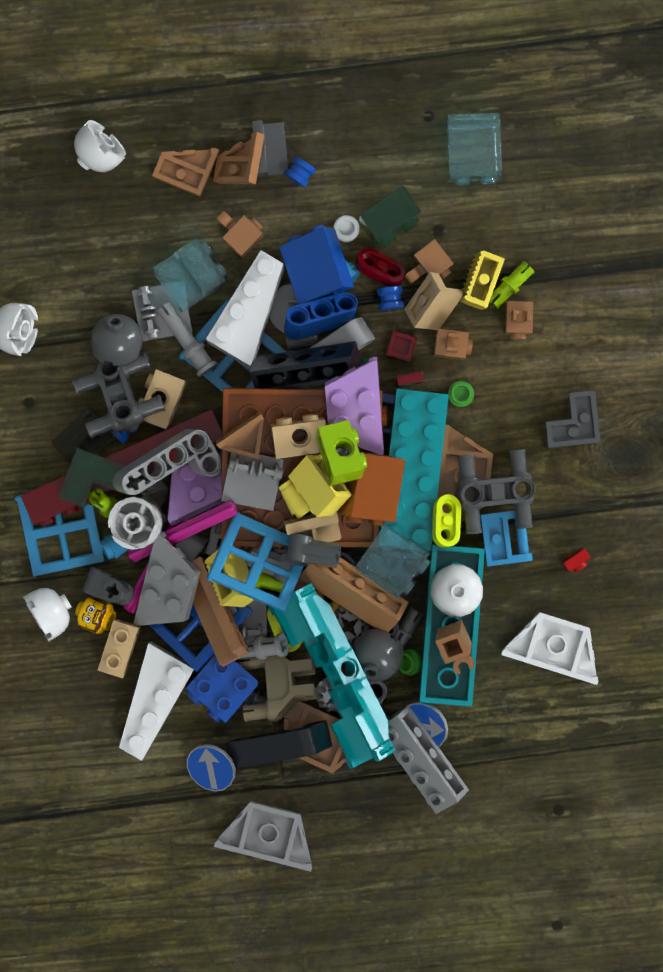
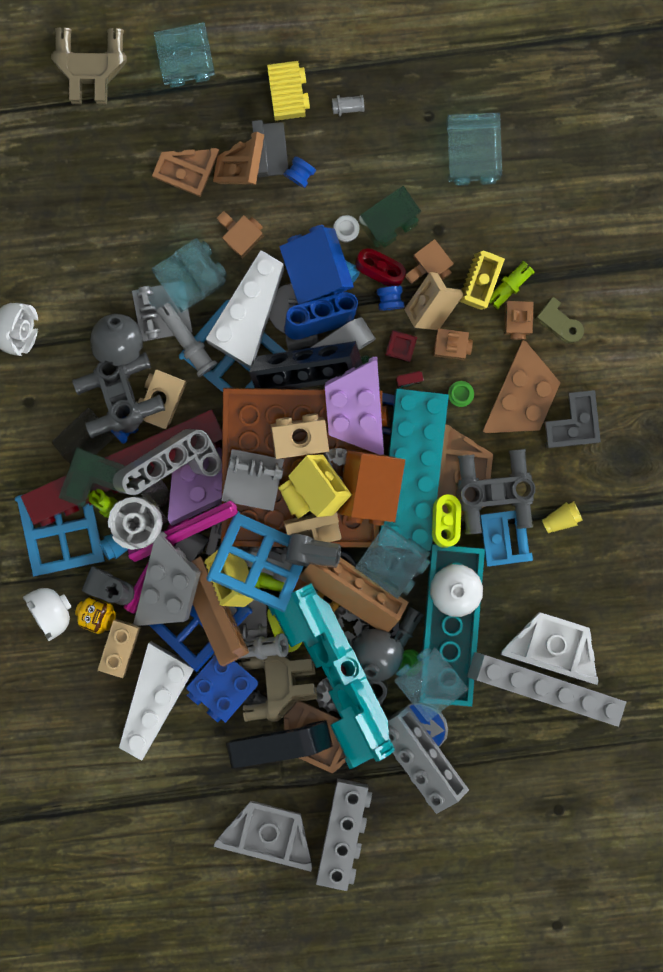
(89, 67): none -> dark tan connector
(96, 149): white cylinder -> none
(184, 54): none -> clear light blue plate
(211, 767): blue piece -> none
(244, 438): medium nougat slope -> none
(286, 90): none -> light yellow brick
(338, 467): lime brick -> none
(342, 835): none -> light grey brick
(347, 104): none -> light grey pin
(430, 683): none -> clear light blue plate
(455, 645): medium nougat brick -> none
(524, 394): none -> medium nougat wing
(546, 689): none -> light grey brick
(558, 323): none -> olive leg
(562, 518): none -> light yellow cone
(576, 561): red plate -> none

